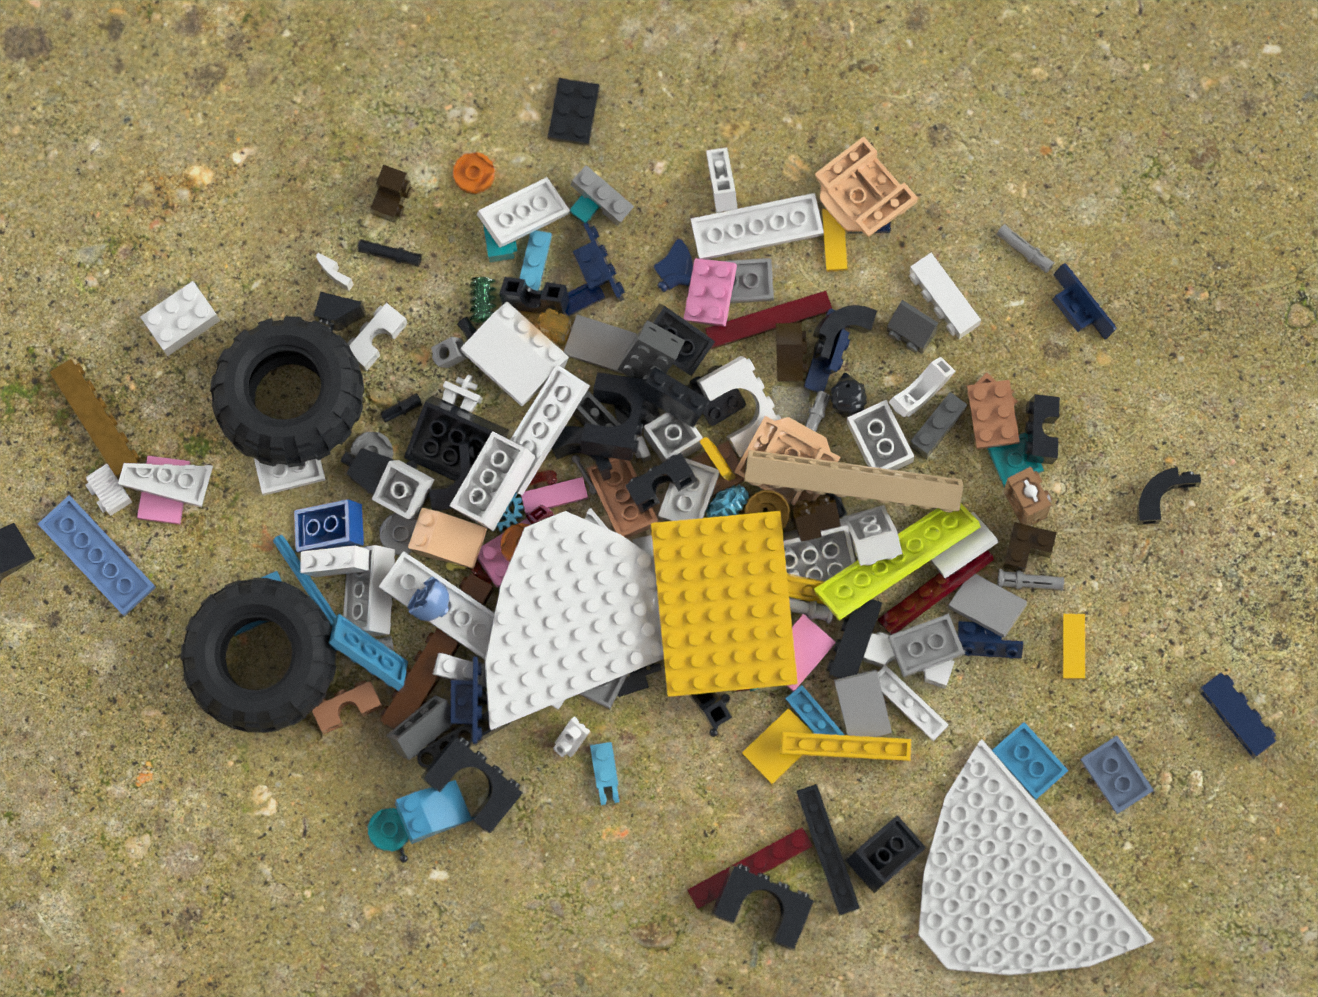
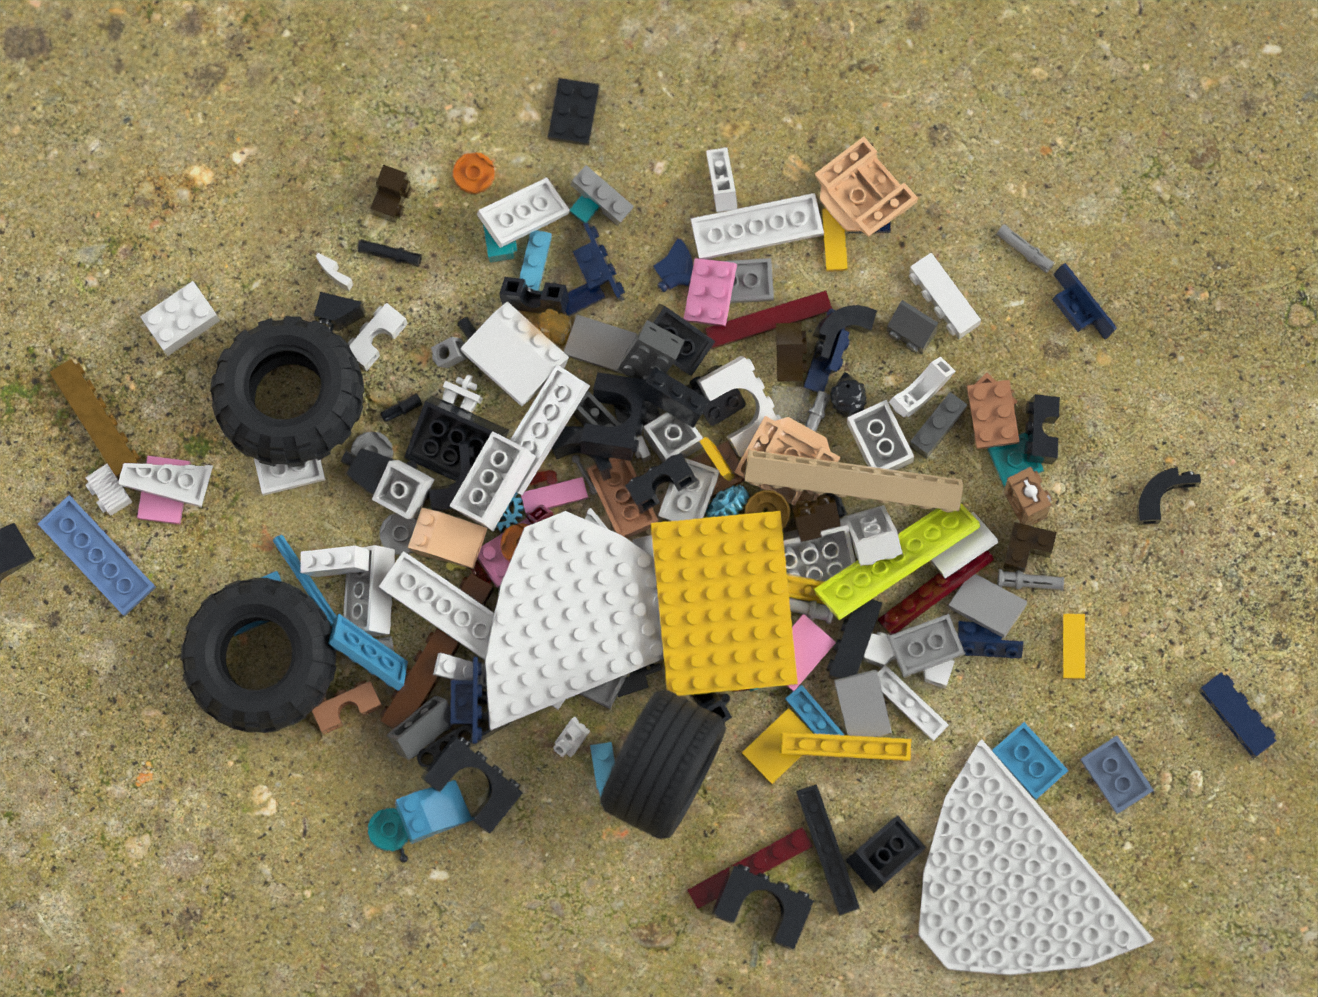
(329, 526): blue slope -> none
(430, 601): medium blue cylinder -> none
(481, 298): clear green piece -> none
(662, 764): none -> black tyre

